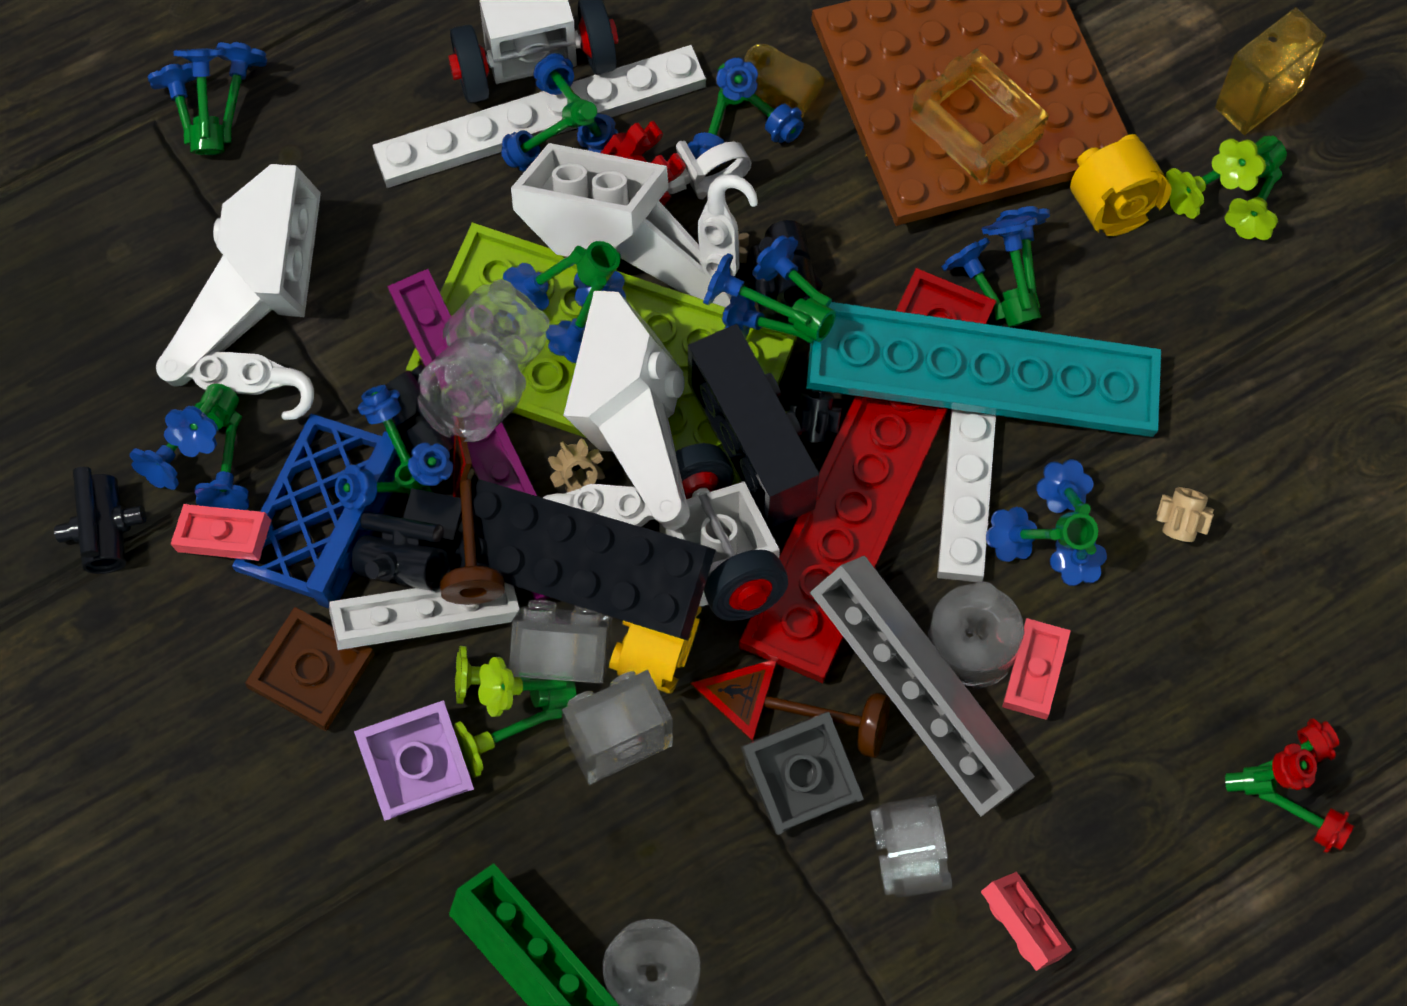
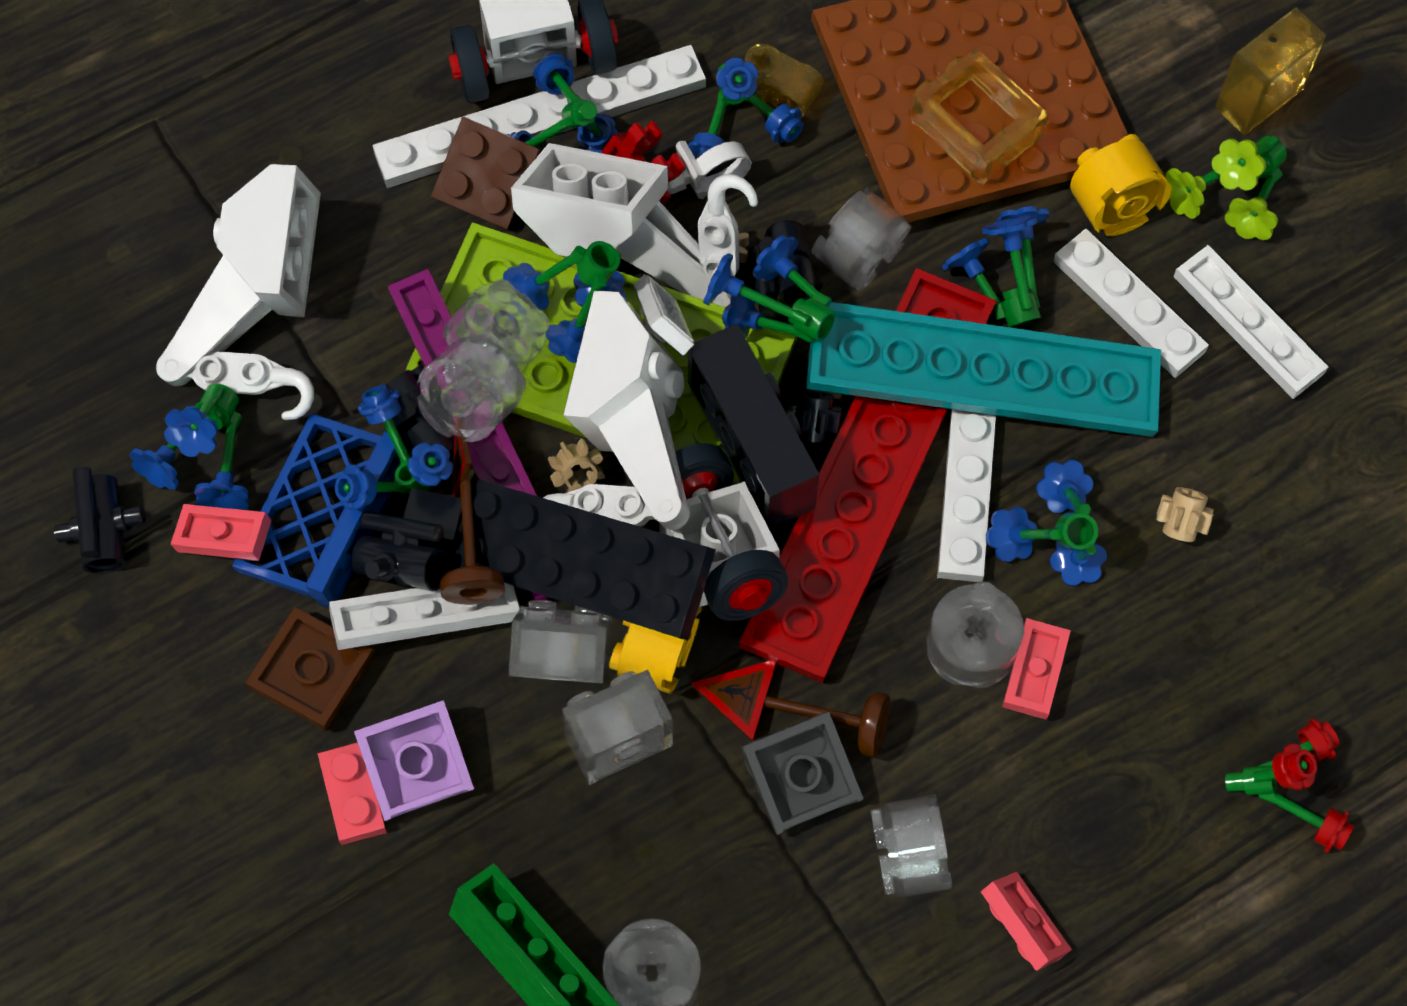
(206, 133): plant -> none
(351, 794): none -> coral plate
(482, 171): none -> reddish brown plate
(497, 693): lime plant -> none
(663, 315): none -> white plate
(860, 238): none -> clear brick
(922, 685): light grey brick -> none
(1130, 302): none -> white plate
(1250, 321): none -> white plate

